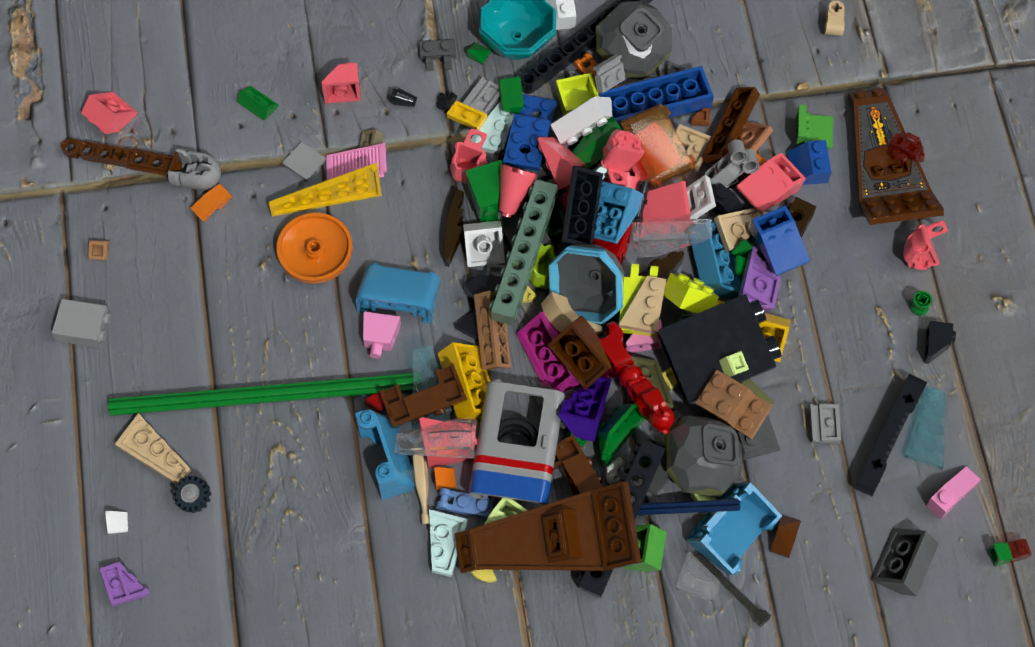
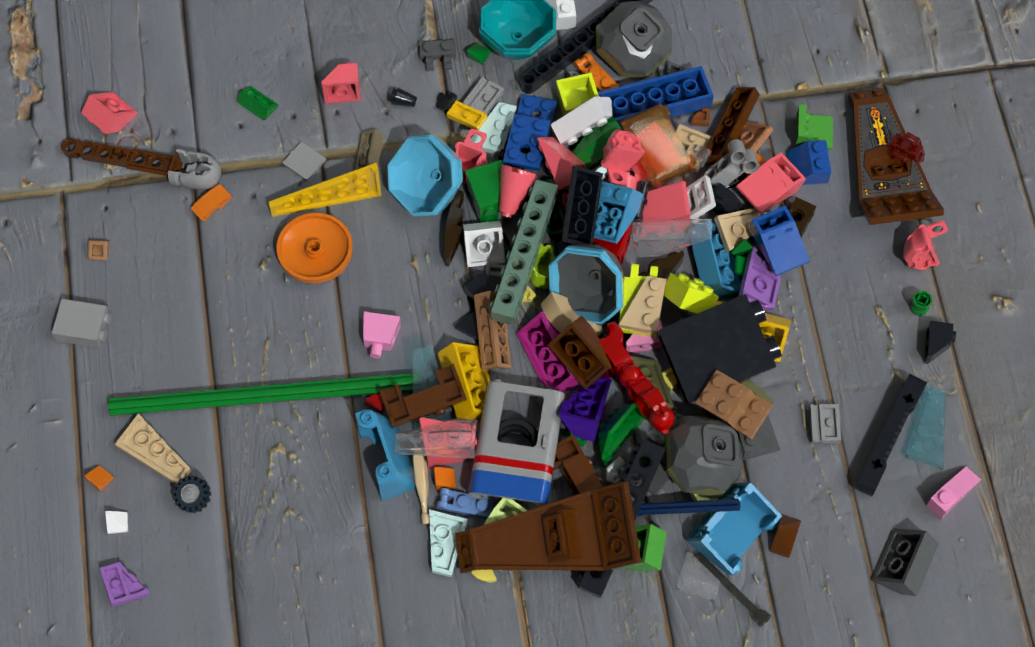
(99, 478): none -> orange slope
(354, 159): bright pink window -> none
(398, 291): dark azure windscreen -> none
(415, 175): none -> medium azure rock
(511, 94): green slope -> none
(609, 73): light grey plate -> none
(701, 154): none -> clear tile
(733, 364): yellowish green slope -> none
(834, 19): tan piece -> none
(1009, 552): leg -> none

